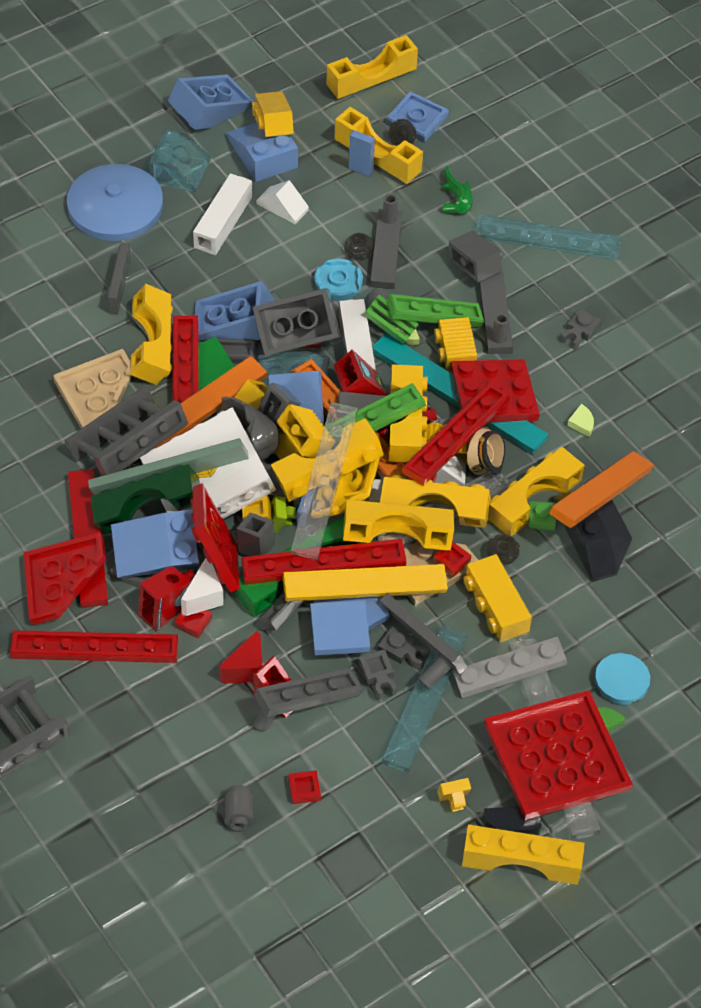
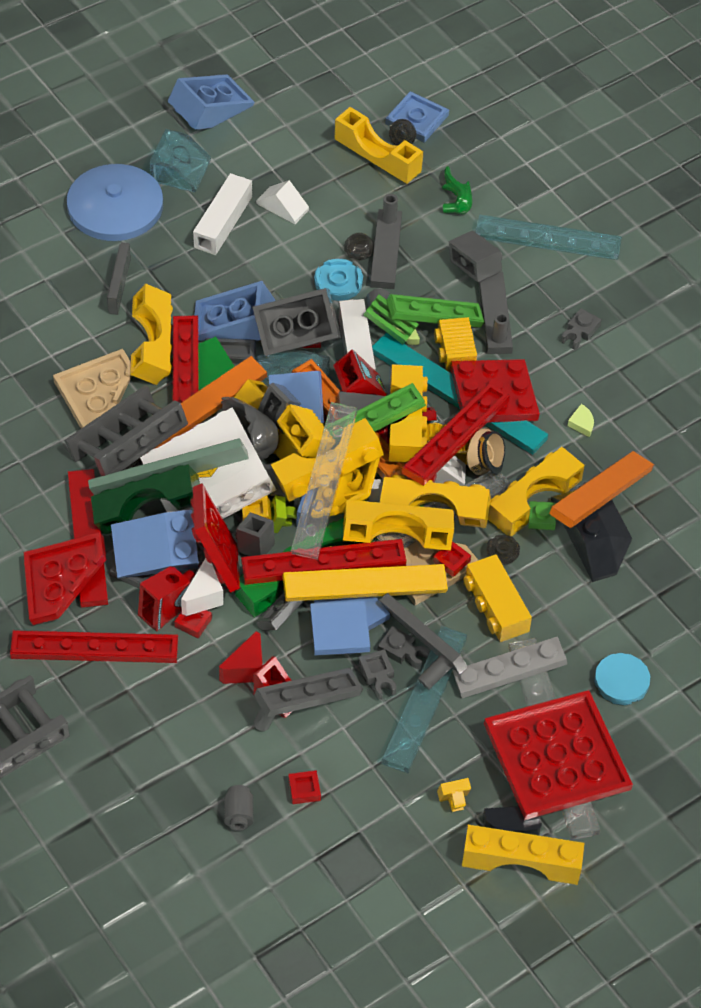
(262, 154): medium blue slope -> none
(273, 114): yellow brick -> none
(361, 153): medium blue tile -> none
(395, 60): yellow arch -> none
(611, 718): bright green tile -> none

